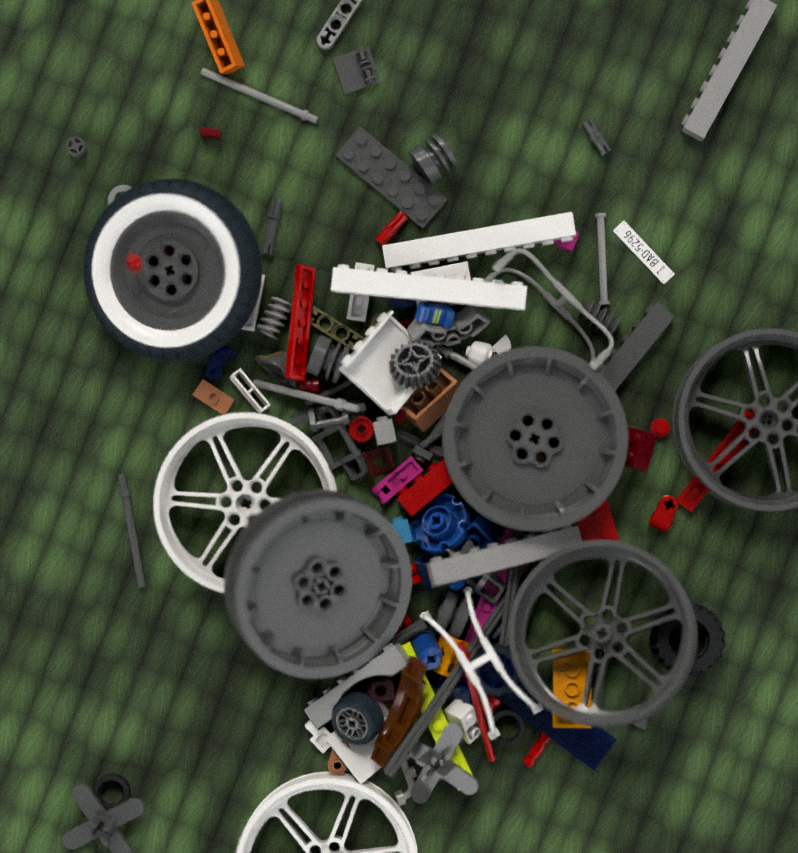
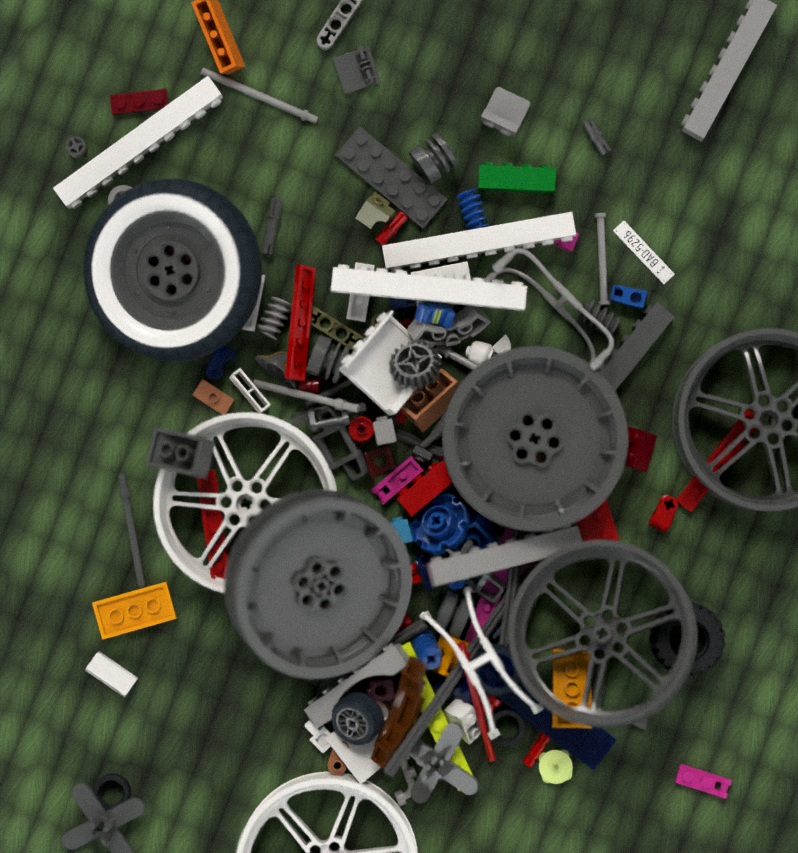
(111, 674): none -> white piece
(133, 262): red plate -> none
(134, 610): none -> light orange plate
(138, 142): none -> white brick
(139, 101): none -> dark red plate
(180, 452): none -> dark grey slope
(210, 133): dark red tile -> none
(212, 521): none -> red plate
(375, 209): none -> olive brick
(472, 209): none -> blue piece
(505, 111): none -> light grey bracket
(516, 179): none -> green brick
(555, 766): none -> yellowish green piece
(628, 296): none -> blue leg
(660, 427): red plate -> none
(702, 780): none -> dark pink plate

